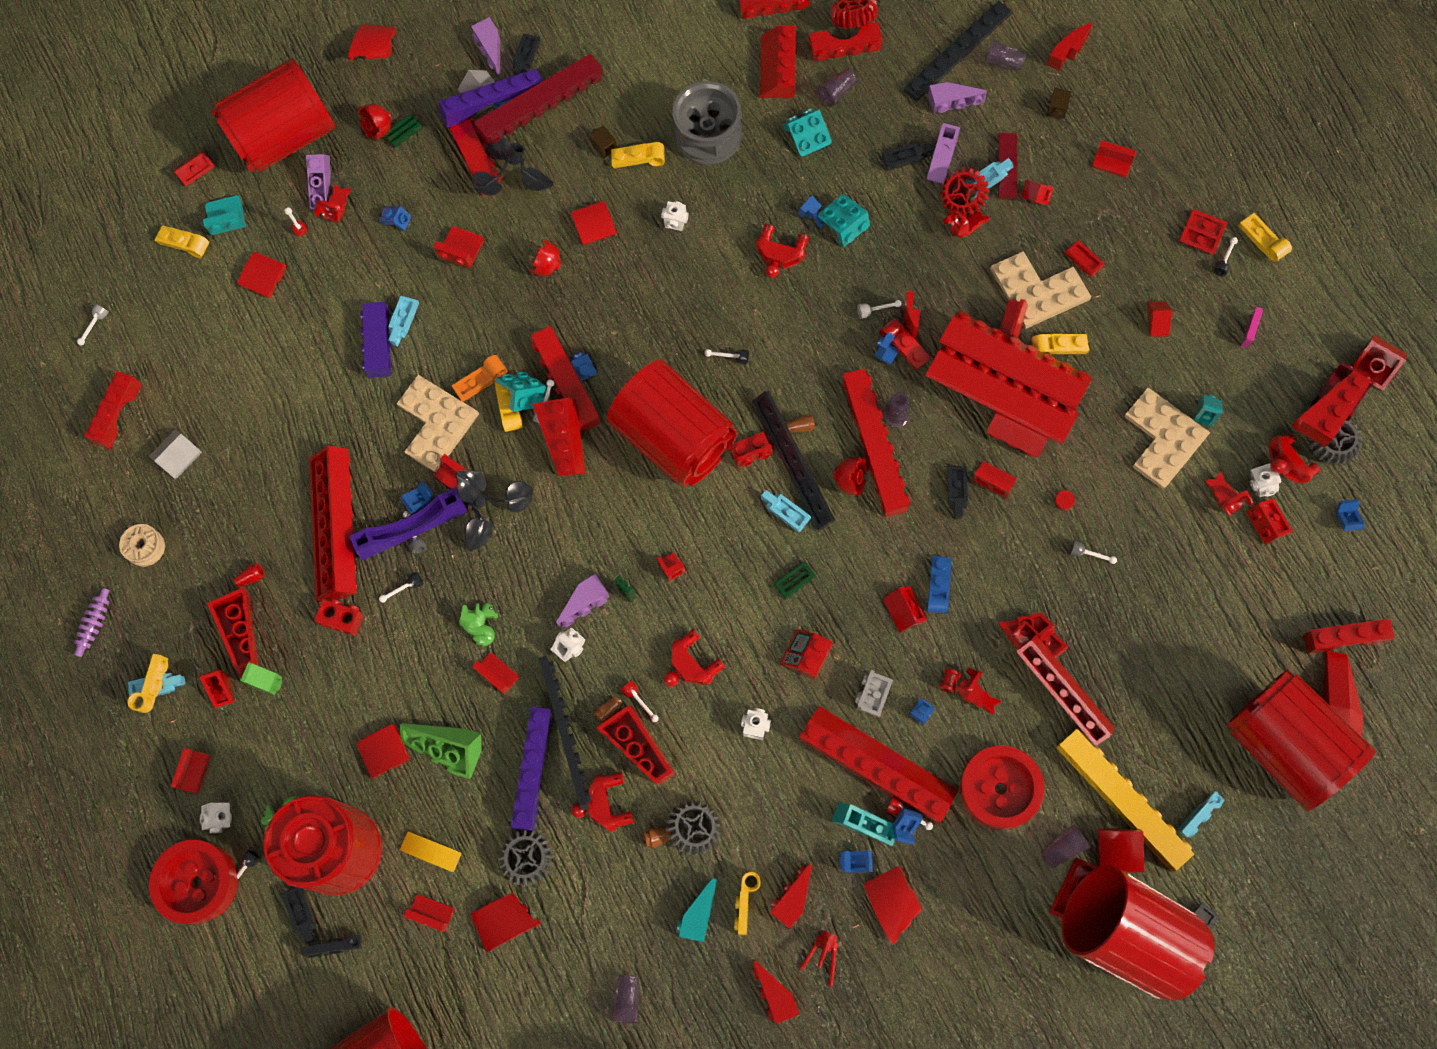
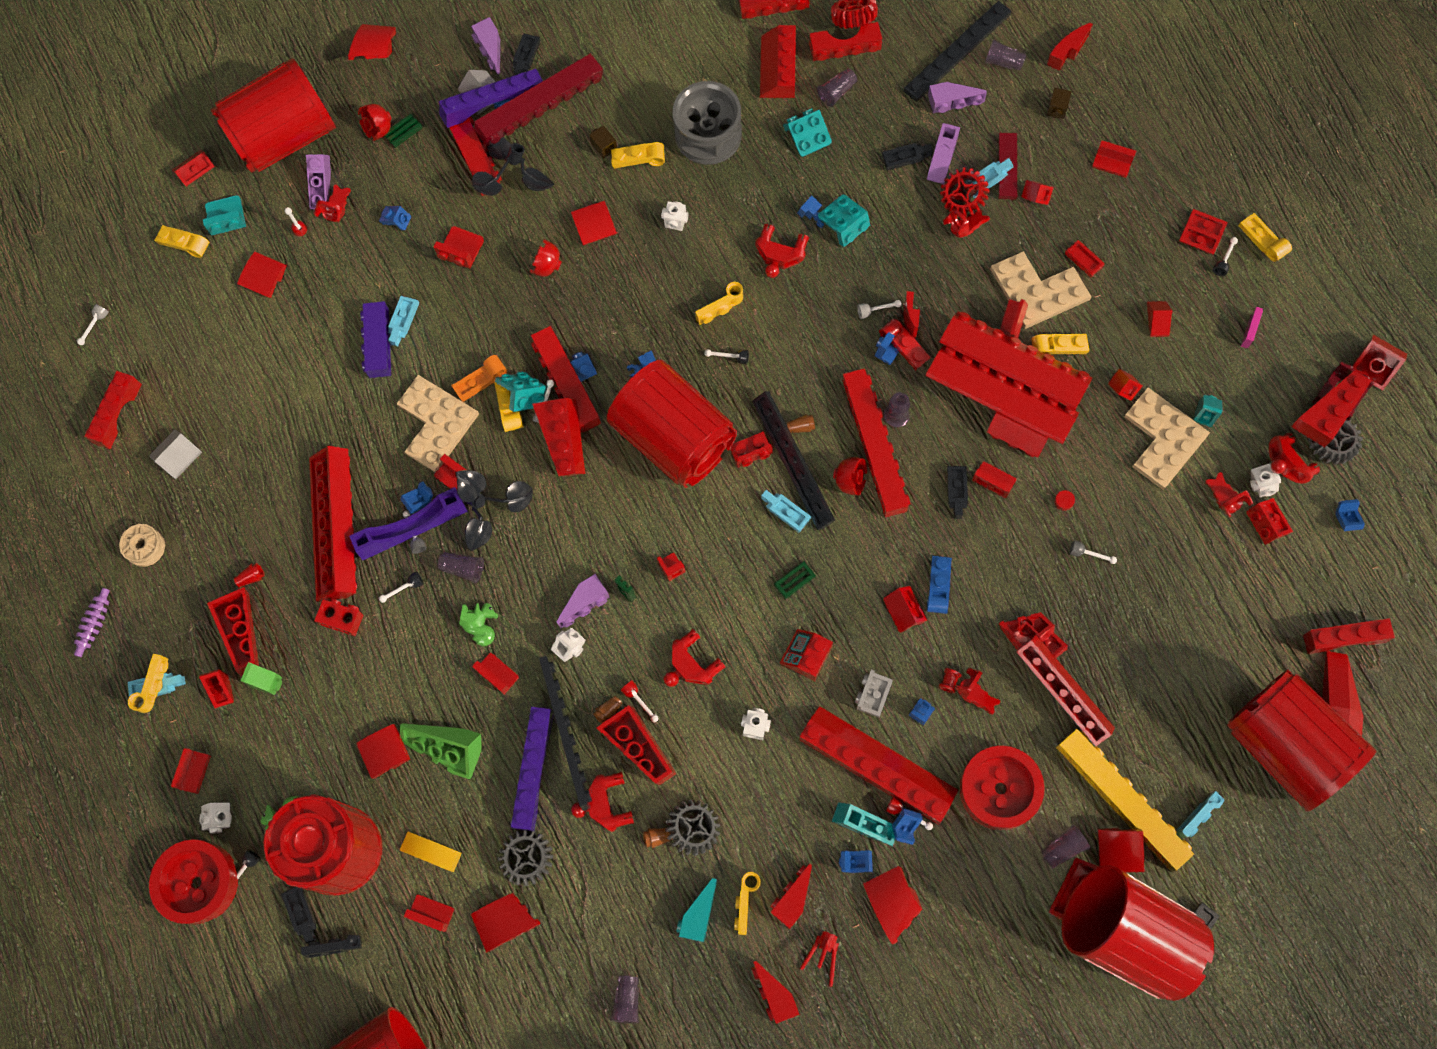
(462, 566): none -> plant
(644, 360): none -> blue piece
(722, 305): none -> yellow plate
(1125, 384): none -> red panel

